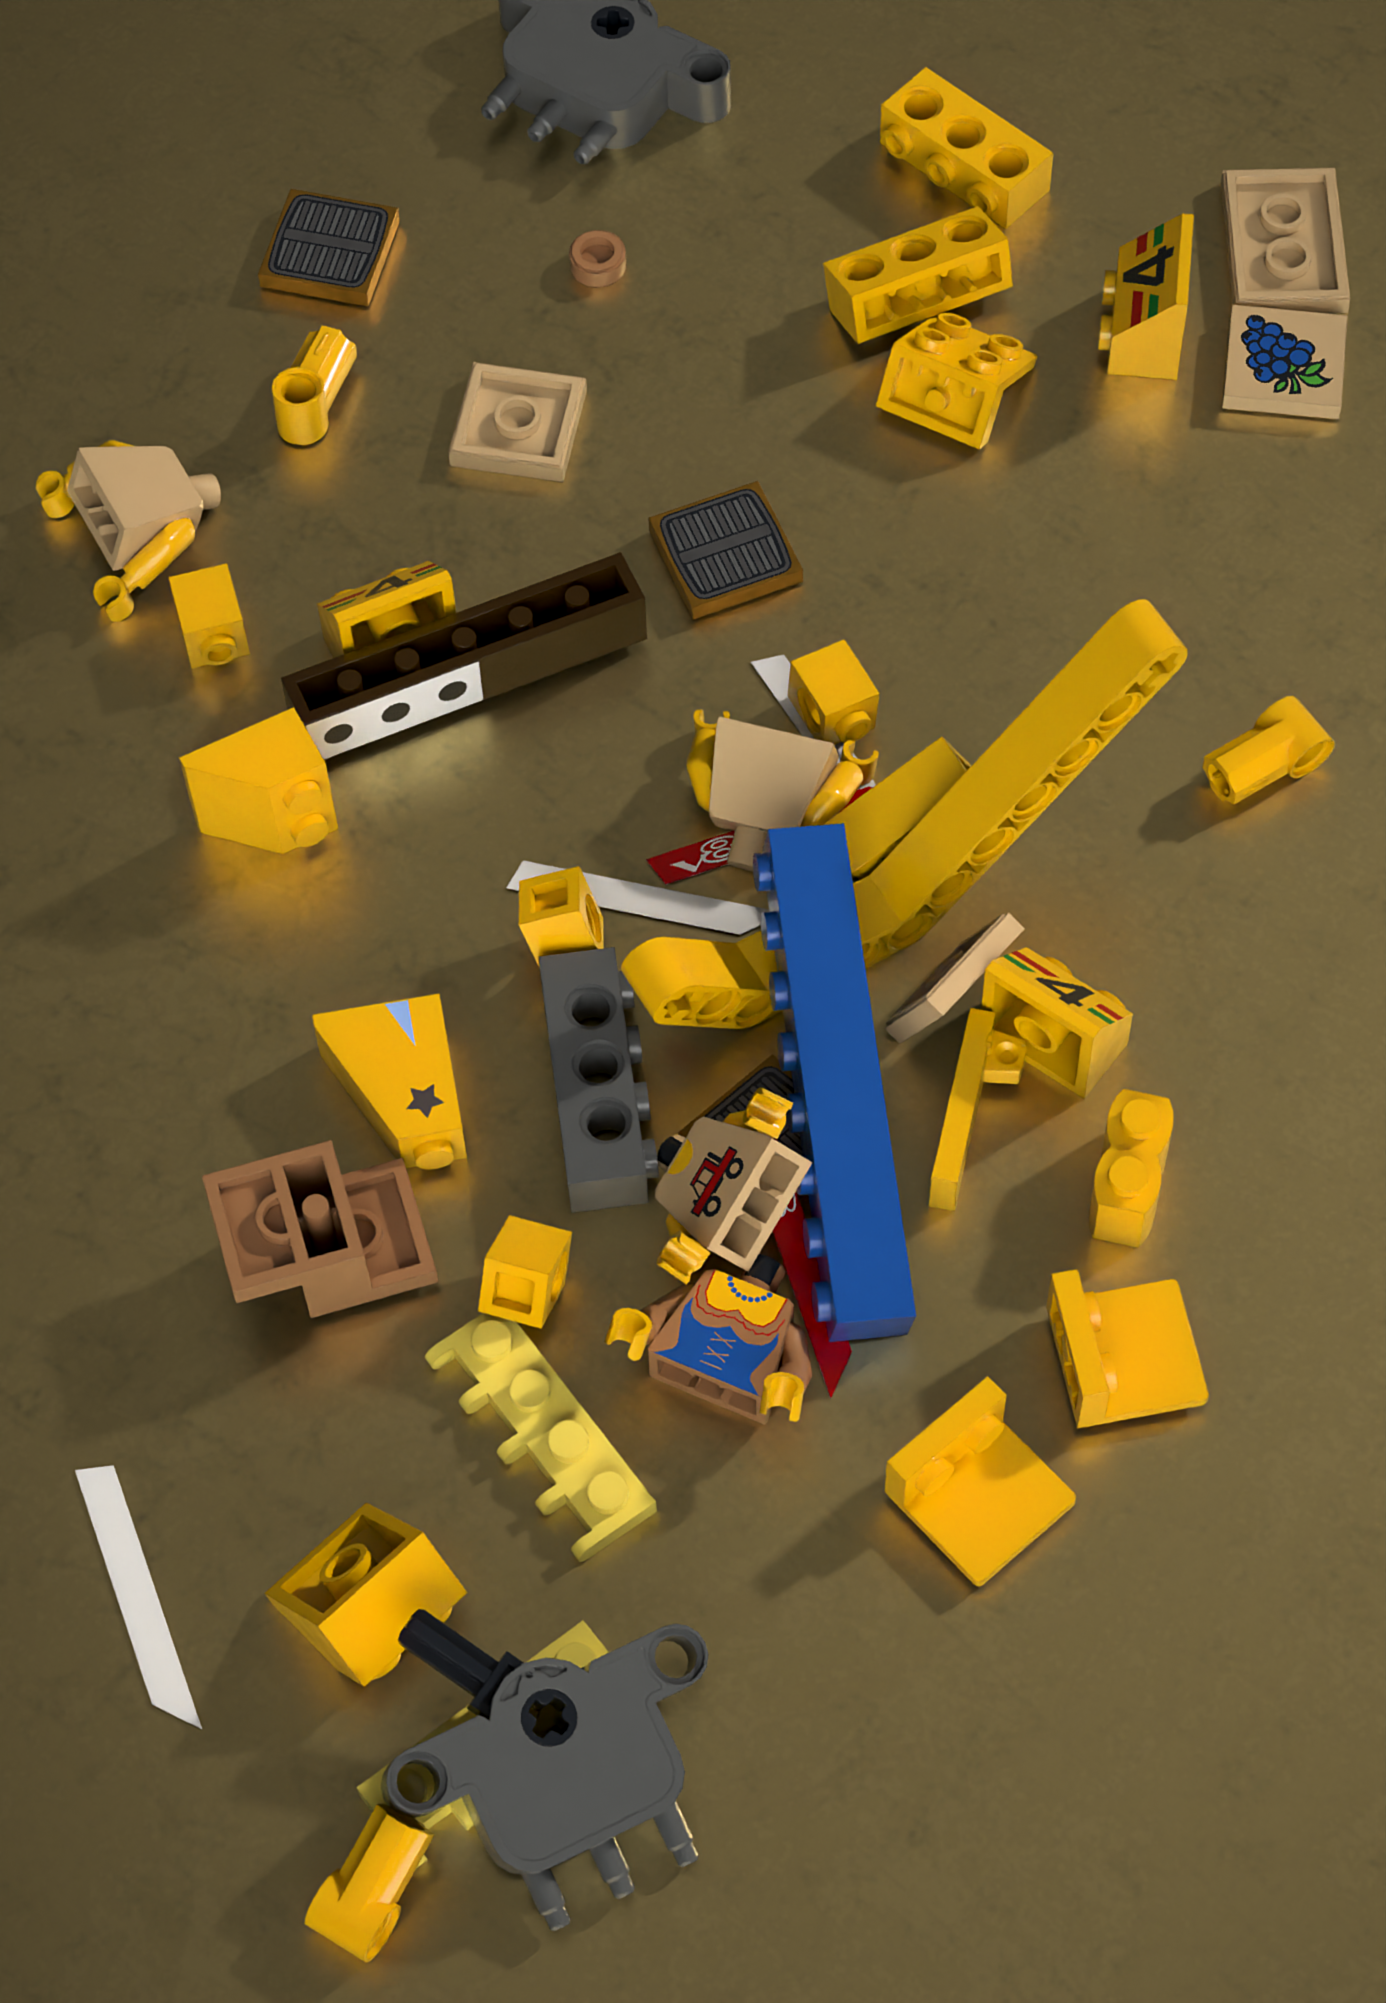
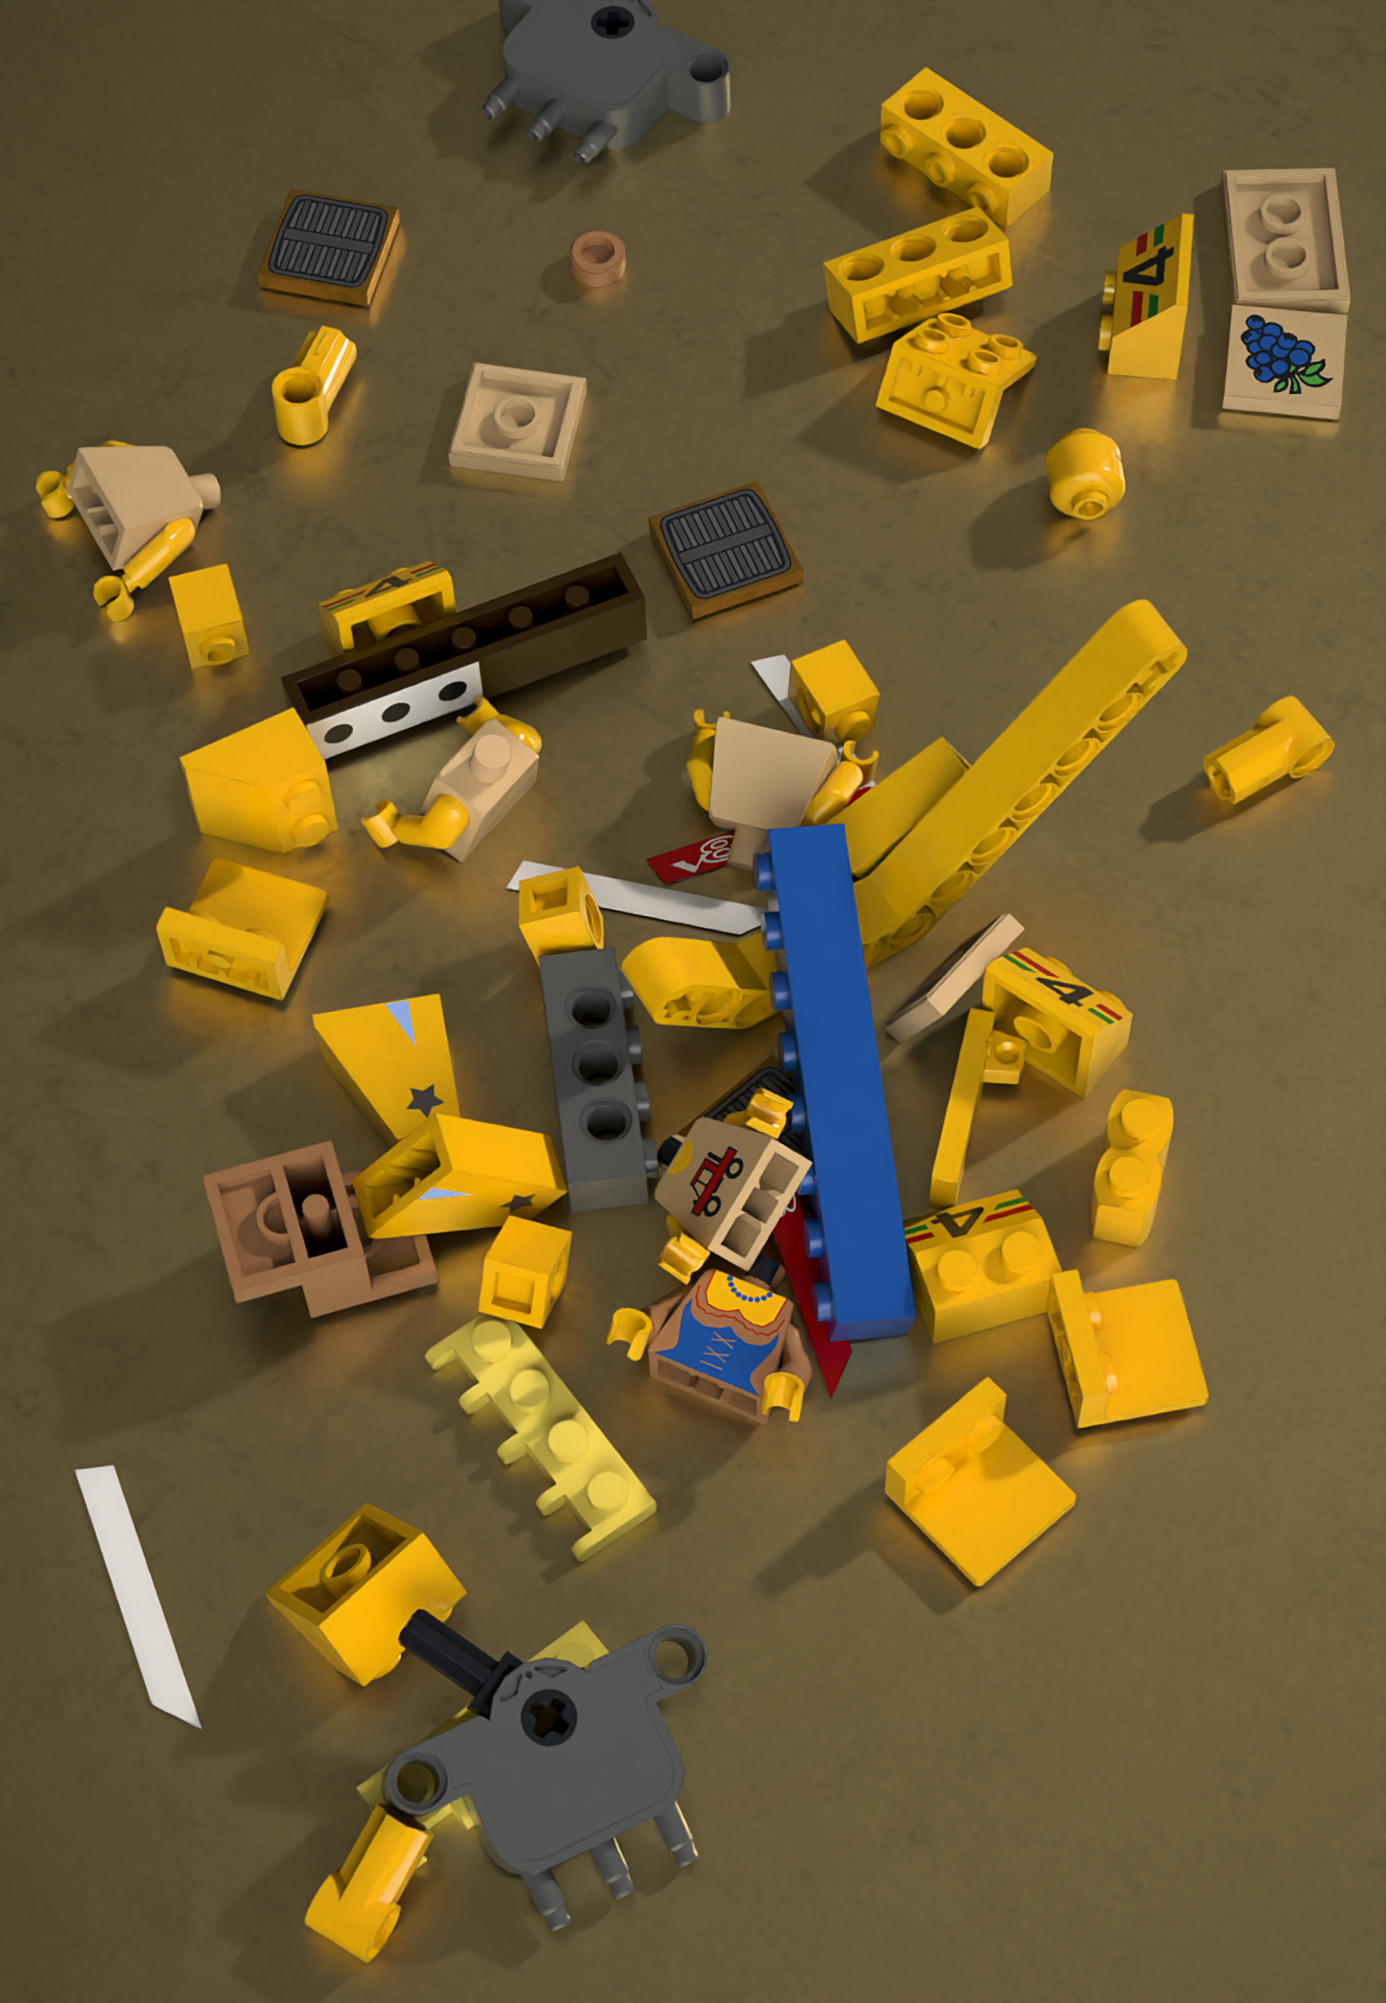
(243, 928): none -> yellow bracket
(458, 1178): none -> yellow slope
(470, 790): none -> torso
(979, 1264): none -> yellow slope
(1084, 471): none -> yellow head

